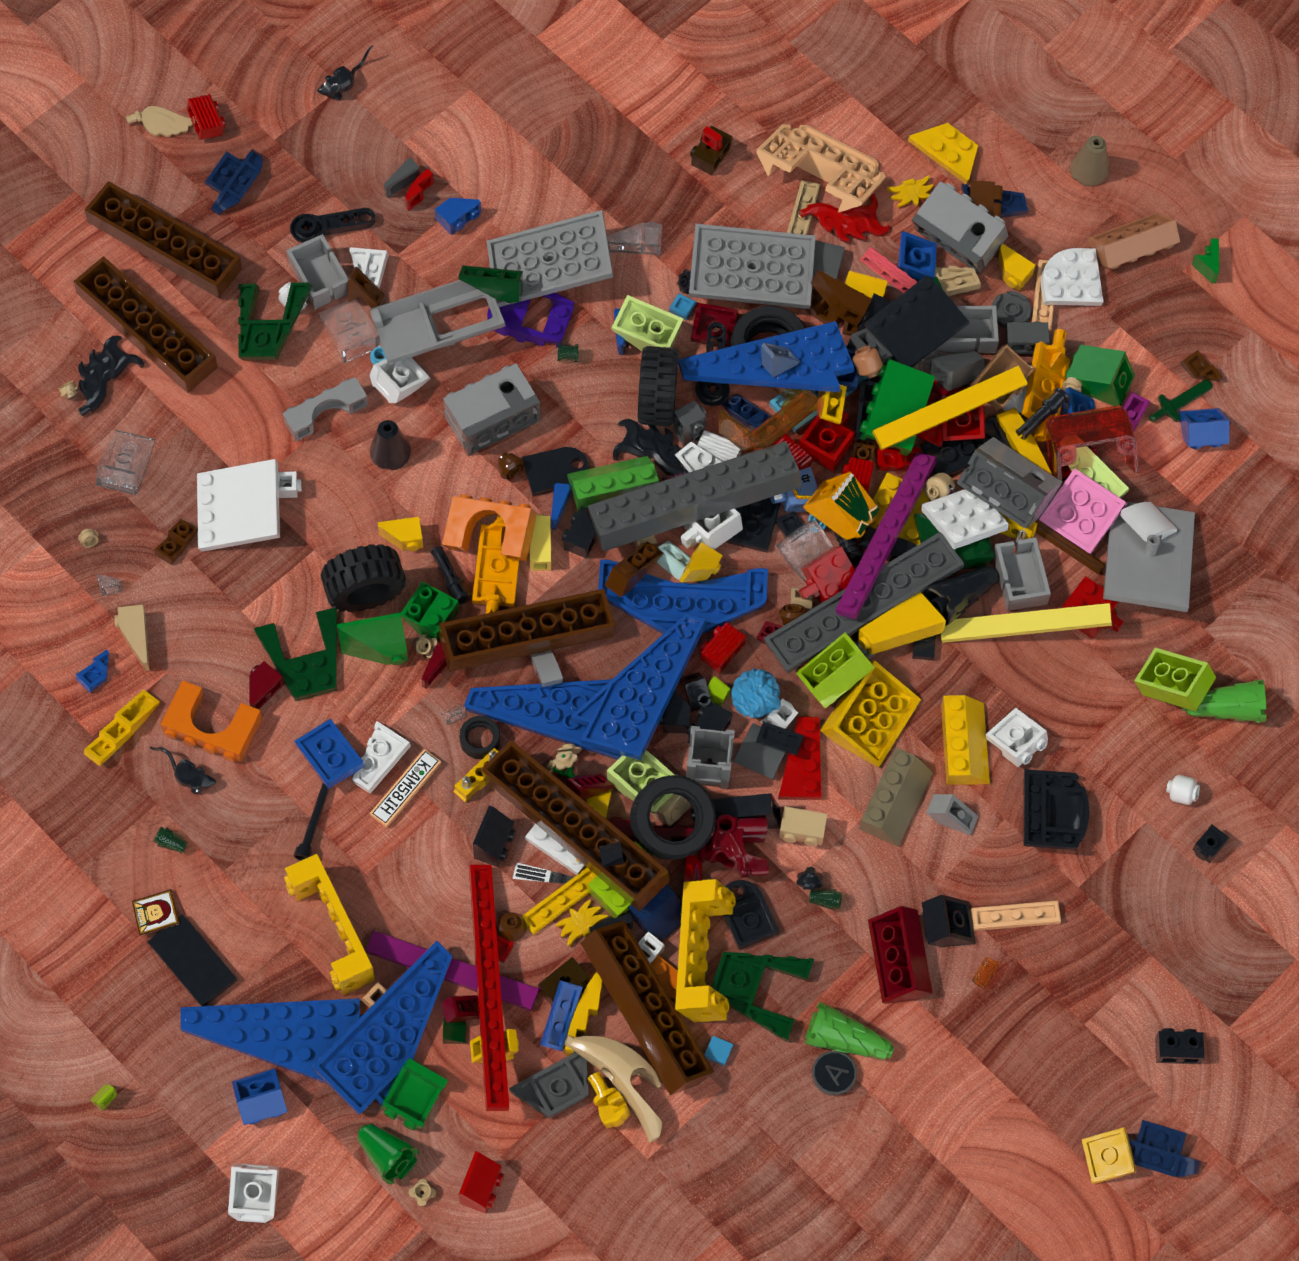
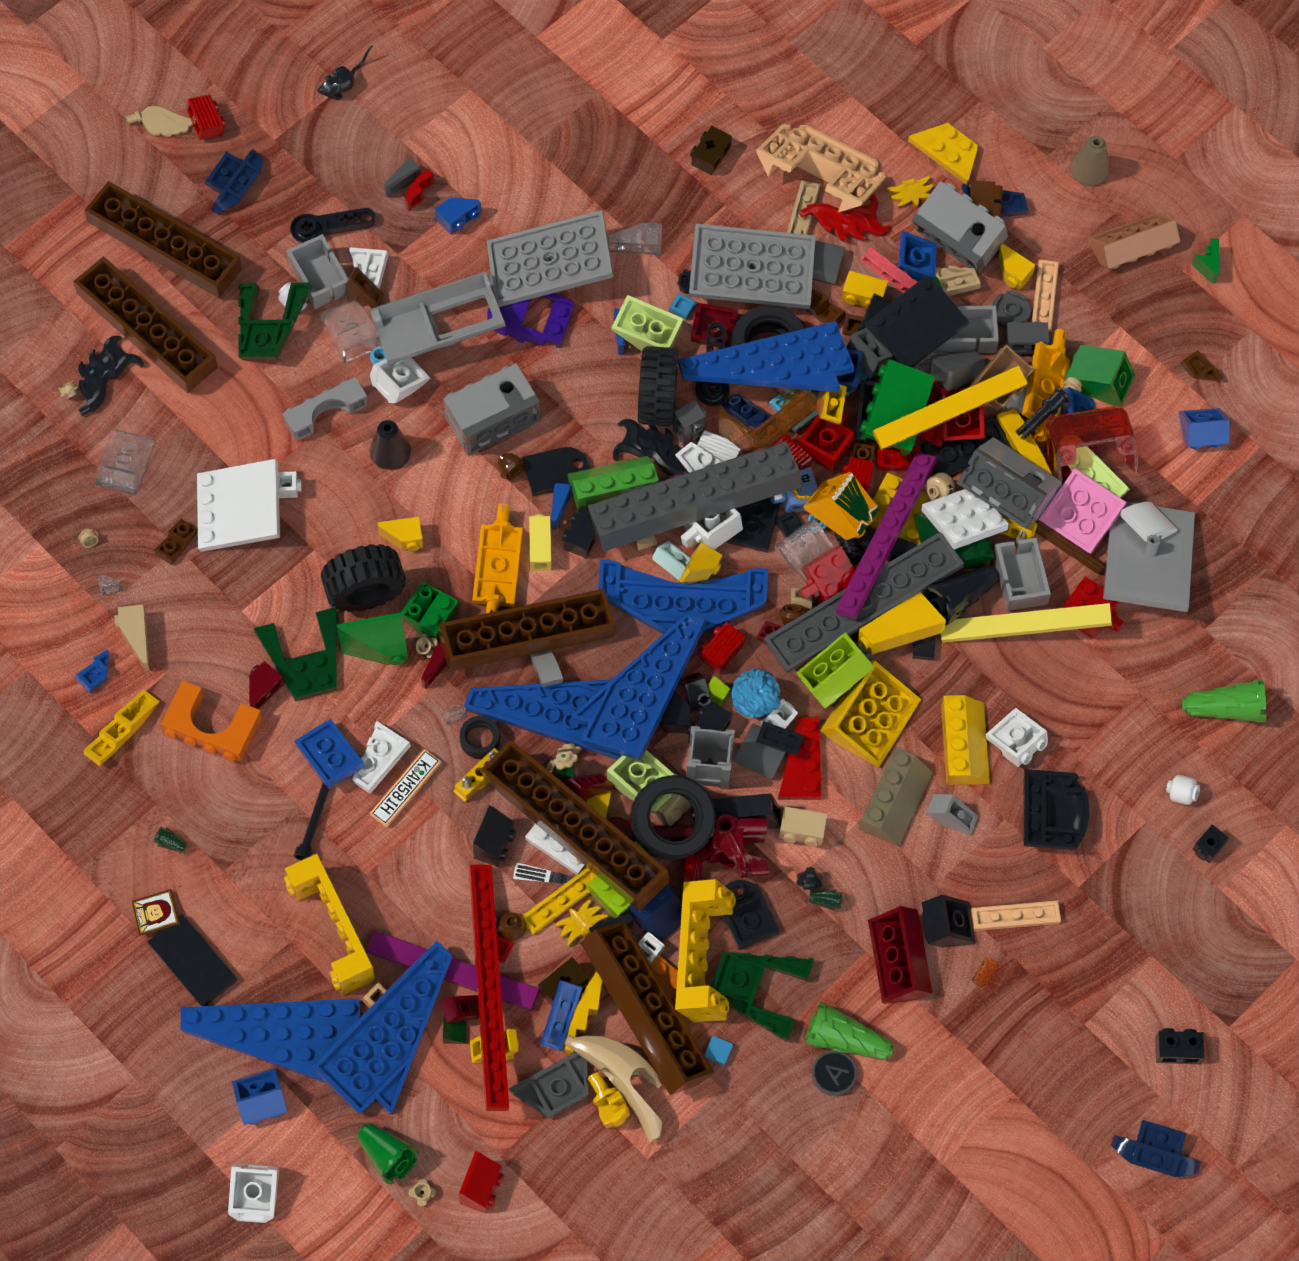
(104, 1096): lime slope -> none
(188, 775): black animal -> none
(413, 1094): green panel -> none
(454, 583): black pin -> none
(466, 512): orange arch -> none
(497, 283): dark green slope -> none
(568, 352): clear green bush -> none
(611, 854): black slope -> none
(632, 569): reddish brown slope -> none
(712, 138): red tile -> none
(777, 358): sand blue slope -> none
(844, 300): reddish brown slope -> none
(867, 361): nougat head -> none
(1072, 278): white plate -> none
(1109, 1155): yellow tile -> none
(1136, 408): magenta slope -> none
(1170, 407): dark green sword -> none
(1175, 679): lime brick -> none

